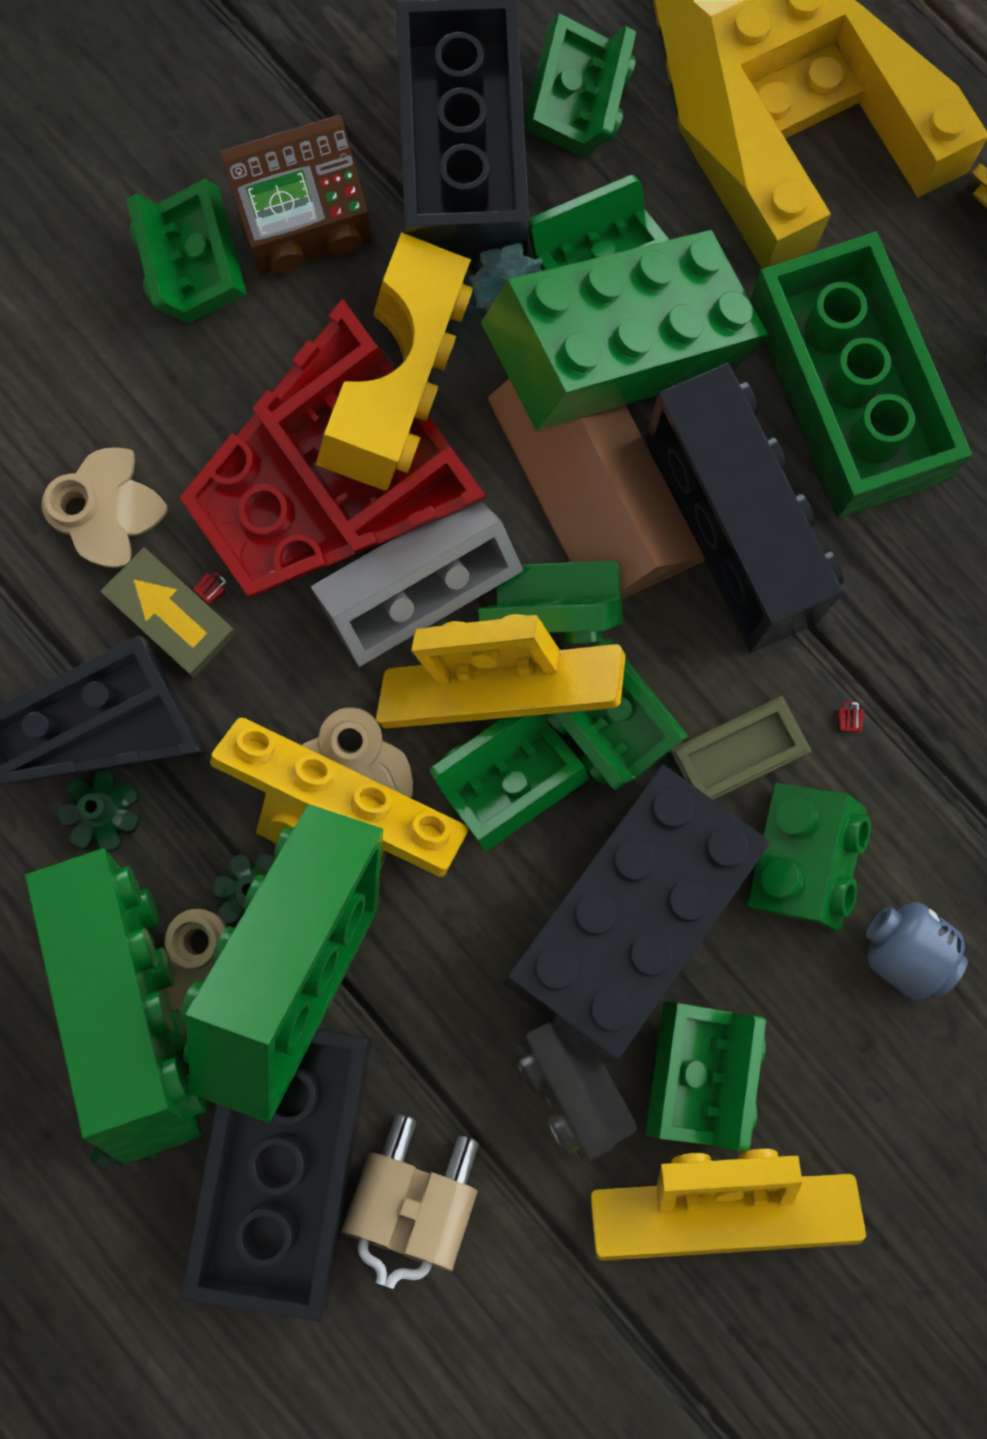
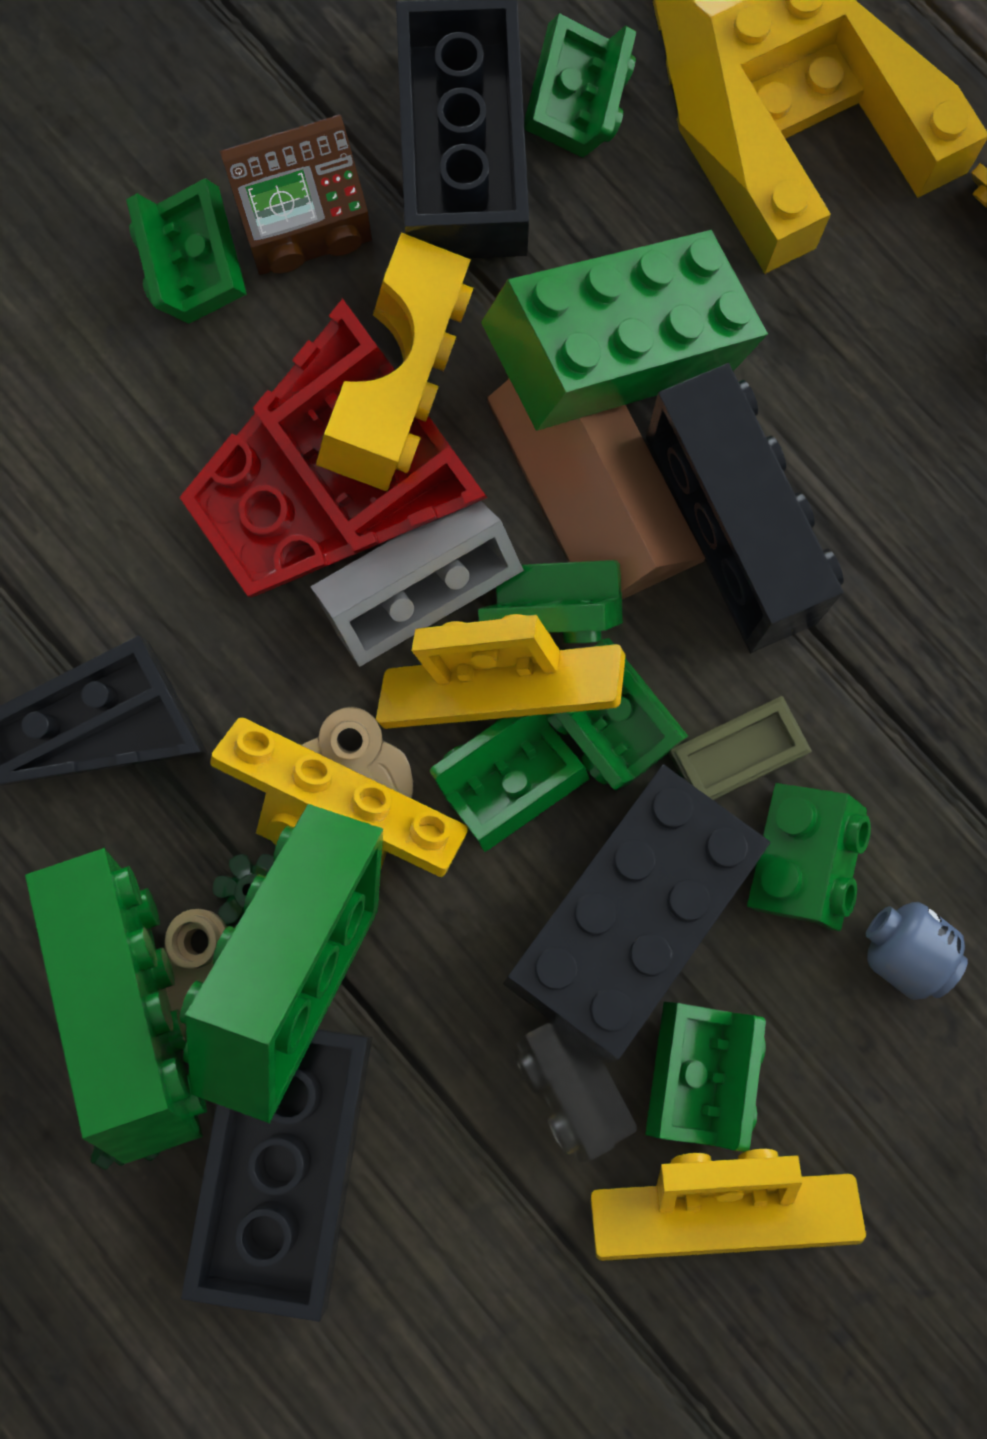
(107, 818): dark green plant -> none
(112, 508): tan plate -> none
(168, 612): olive tile -> none
(210, 589): red piece -> none
(410, 1208): tan piece -> none
(497, 269): clear light blue gear -> none
(594, 225): green bracket -> none
(849, 719): red piece -> none
(858, 375): green brick -> none

